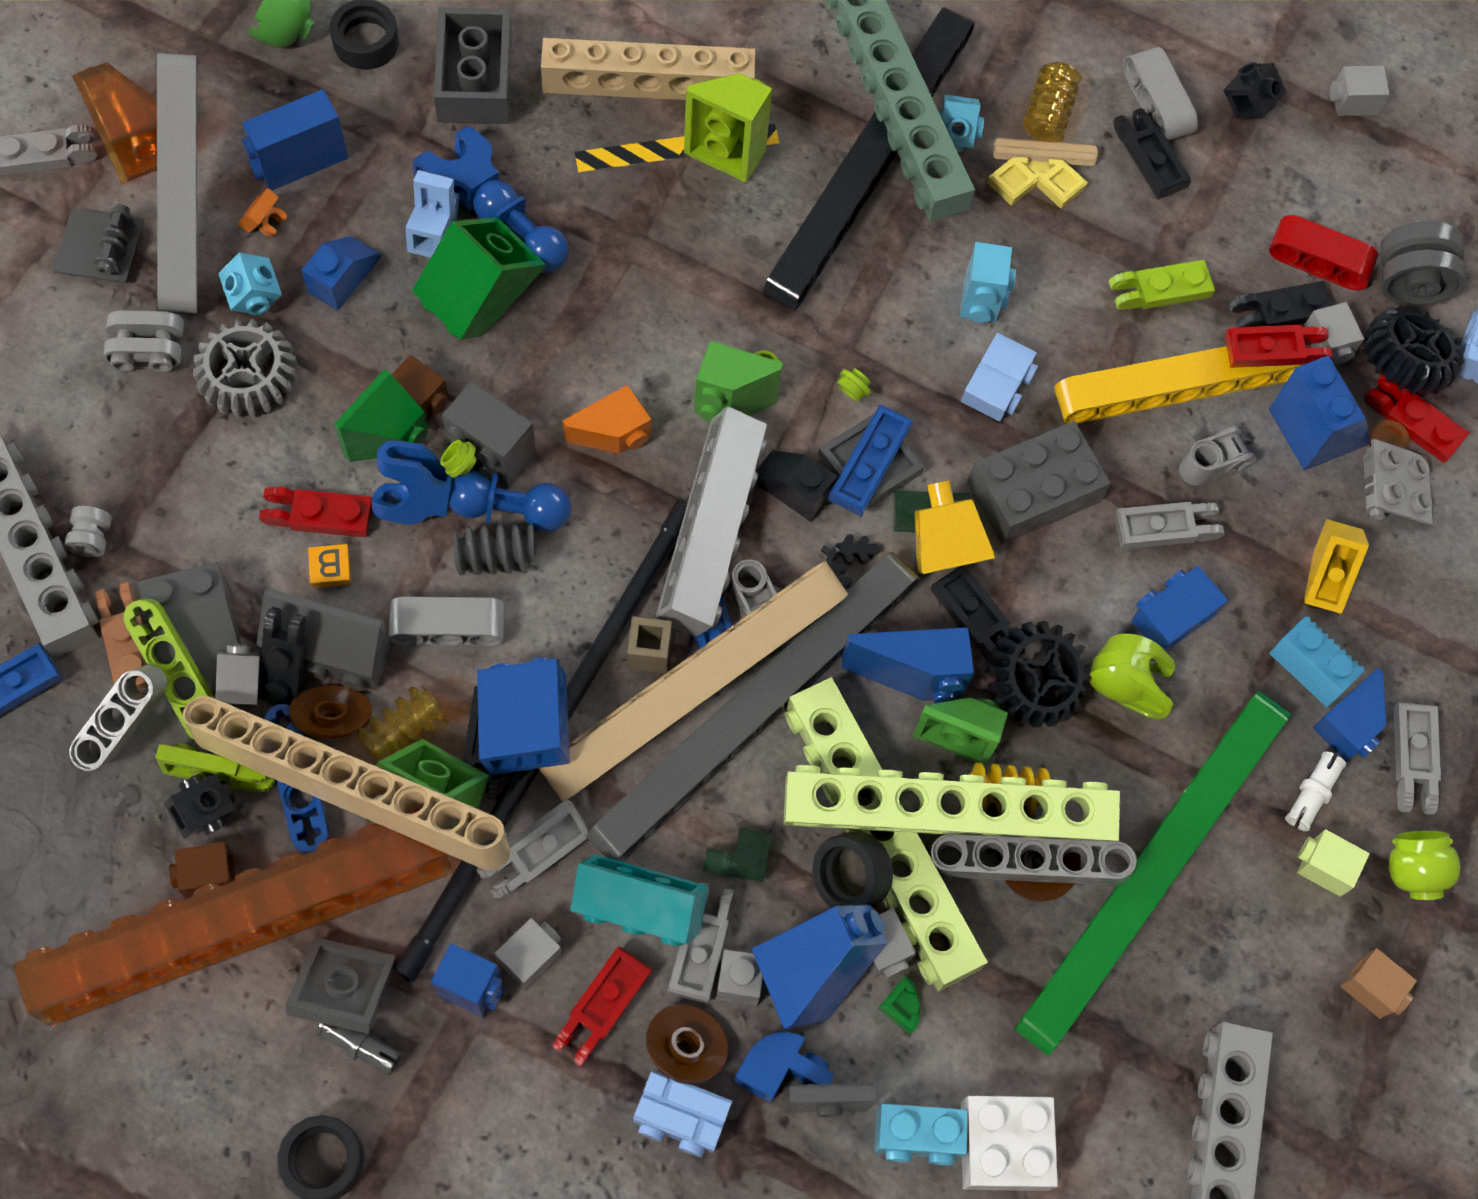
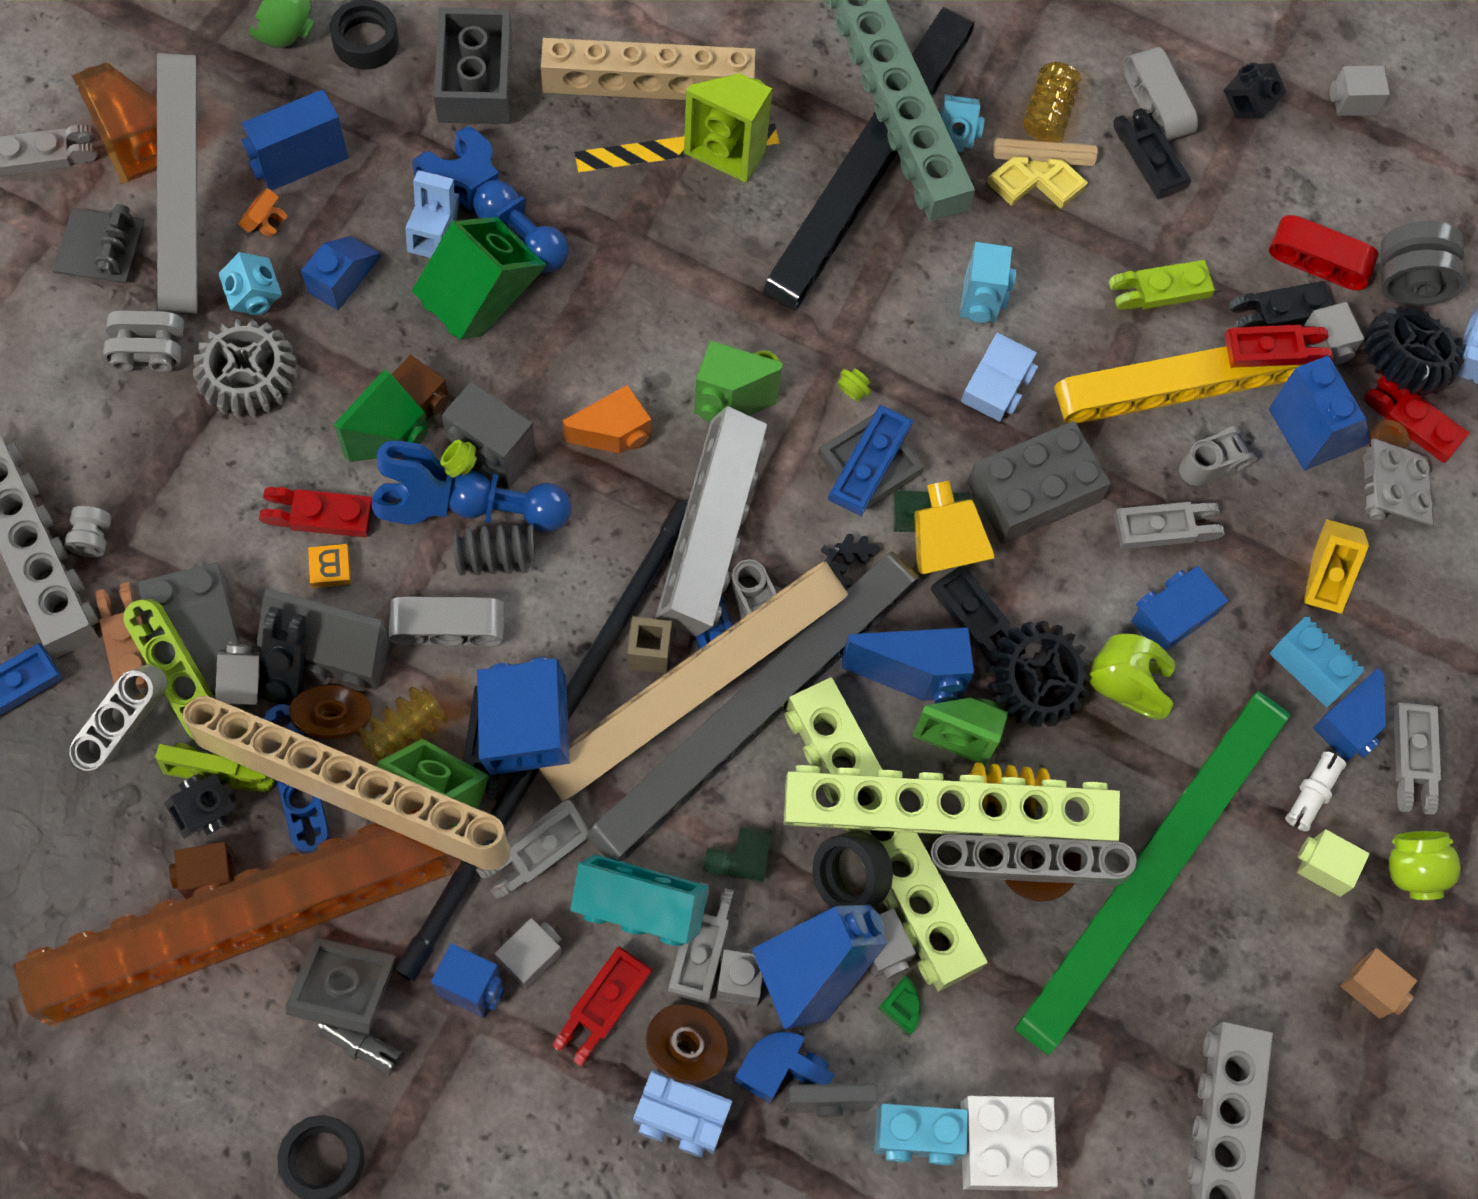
(796, 481): black slope -> none

